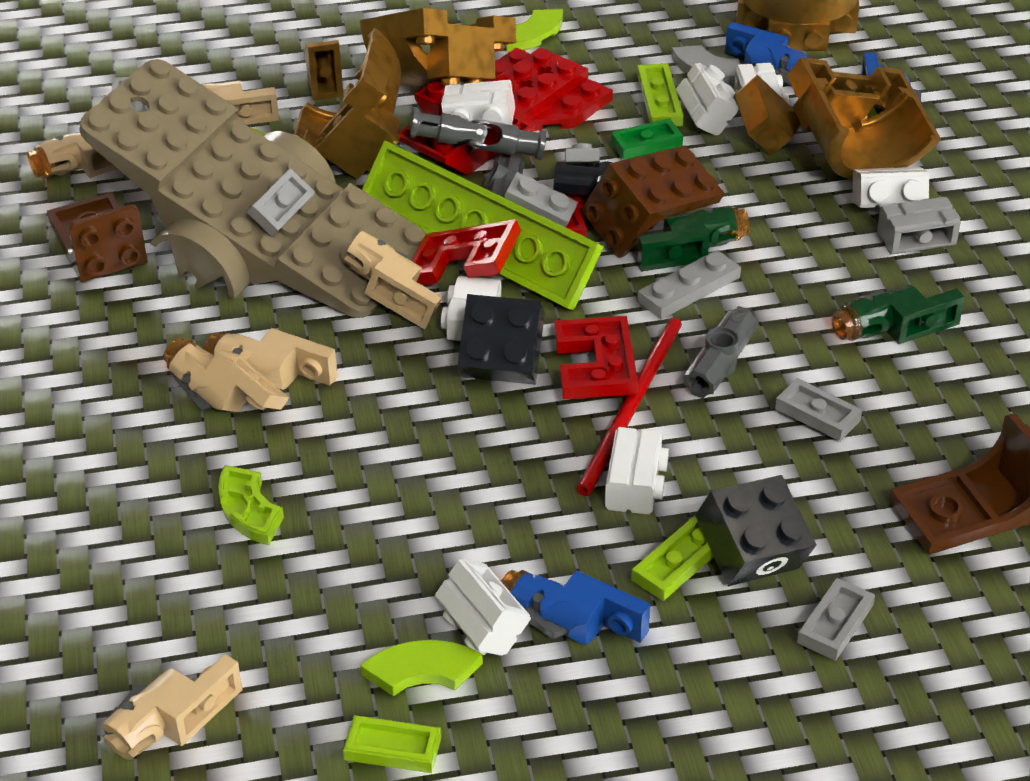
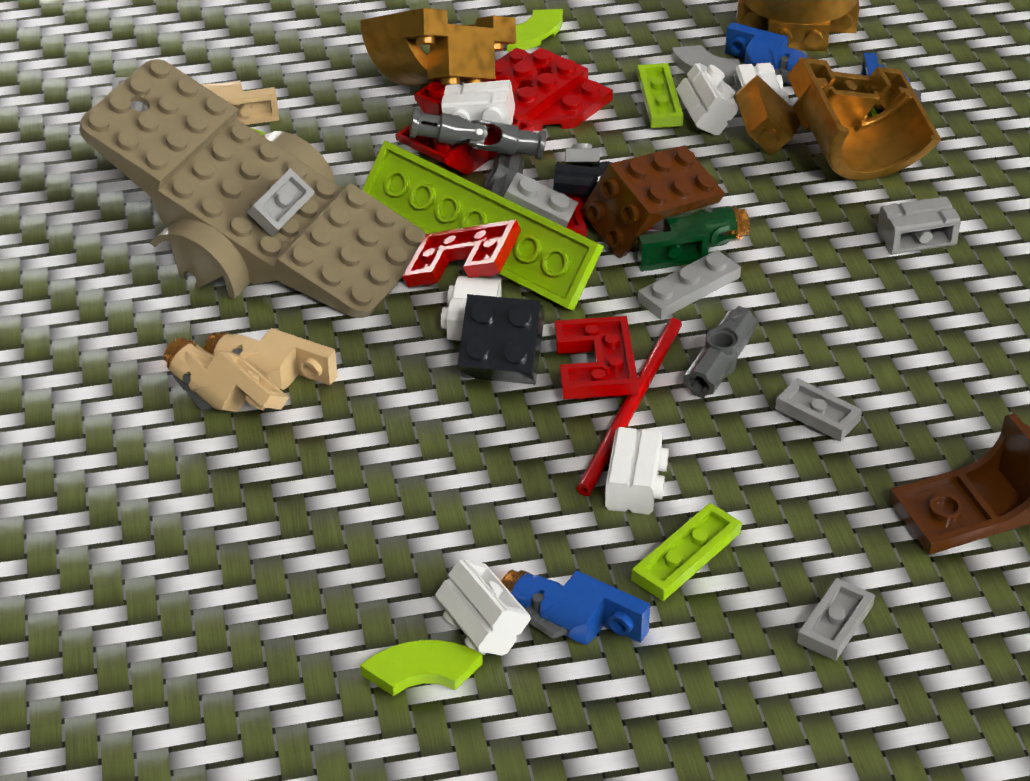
(67, 155): tan plate -> none
(99, 235): reddish brown bracket -> none
(171, 707): tan plate -> none
(246, 506): lime tile -> none
(324, 70): pearl gold slope -> none
(366, 120): pearl gold piece -> none
(392, 279): tan plate -> none
(392, 744): lime tile -> none
(646, 139): green plate -> none
(755, 530): black brick -> none
(889, 186): white brick -> none
(900, 313): dark green plate -> none

